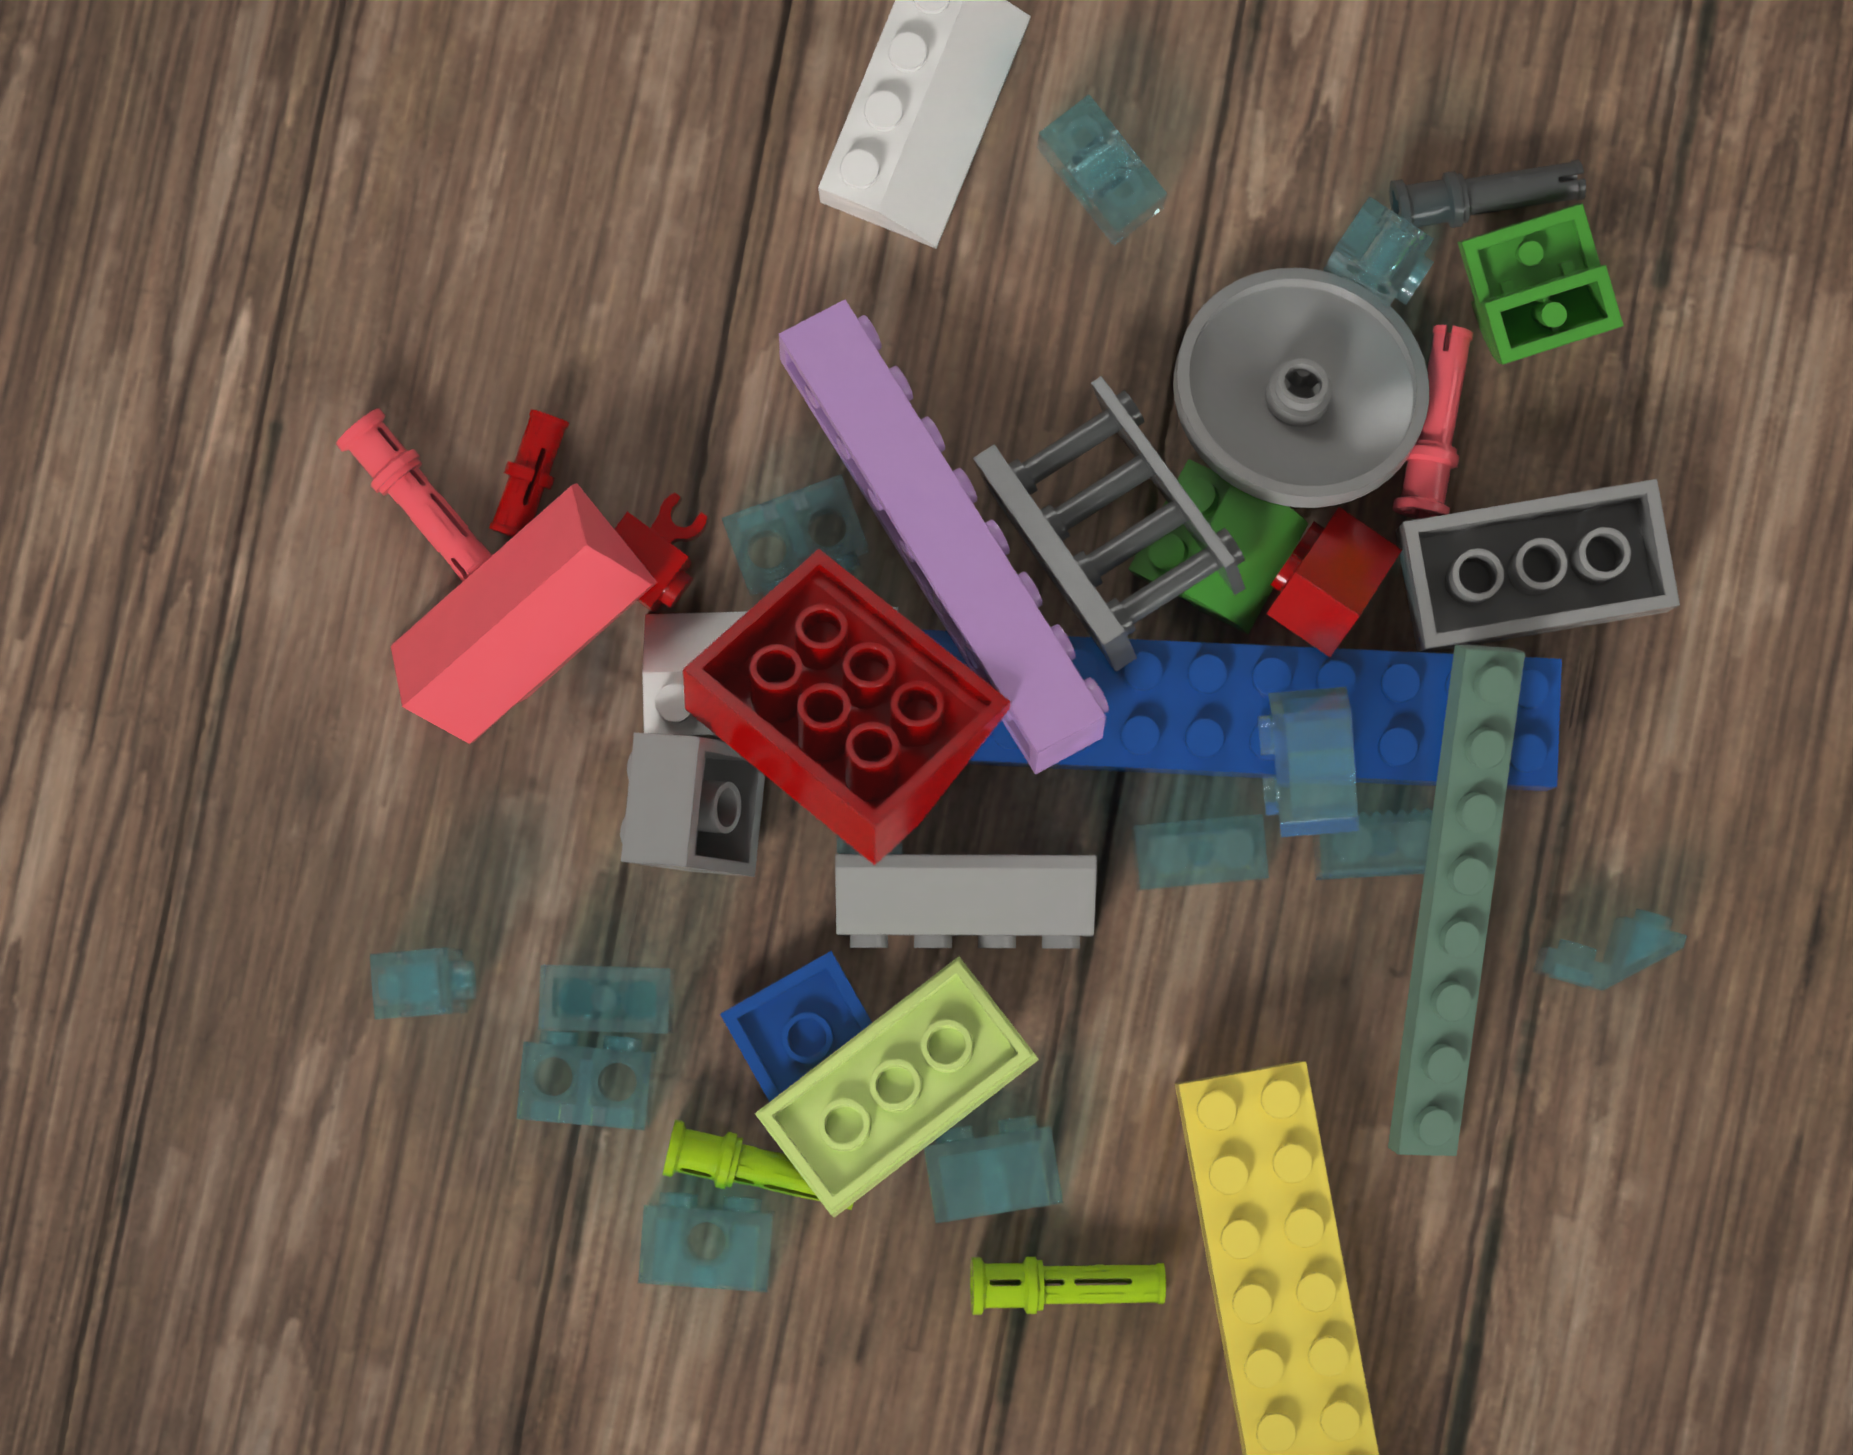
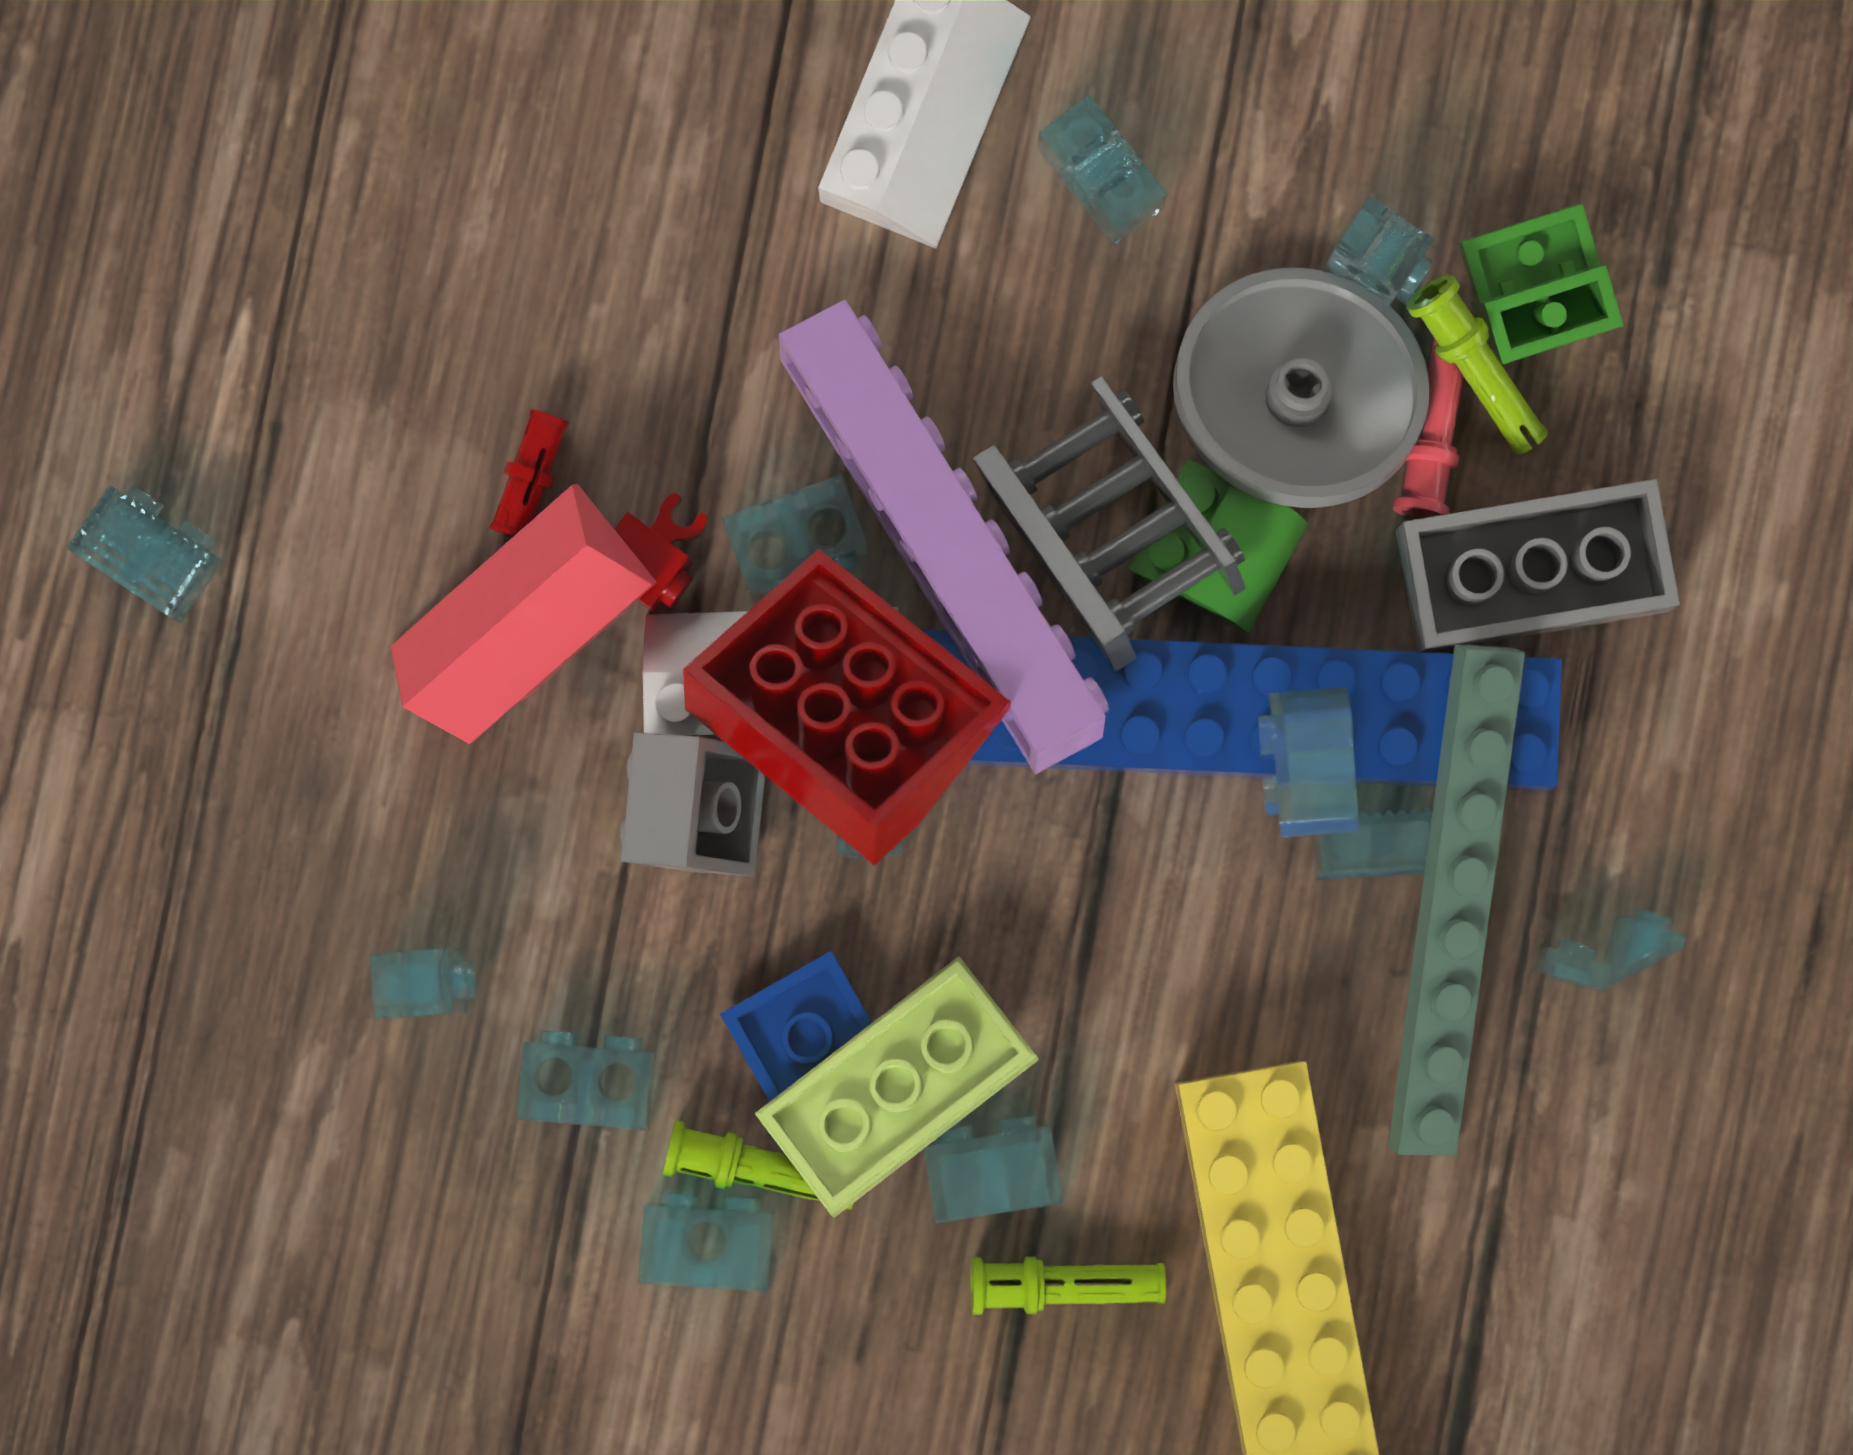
(147, 553): none -> clear light blue brick
(398, 474): coral pin -> none
(606, 999): clear light blue brick -> none
(966, 897): light grey slope -> none
(1199, 852): clear light blue brick -> none
(1333, 581): red brick -> none
(1456, 198): dark grey pin -> none
(1464, 342): none -> lime pin

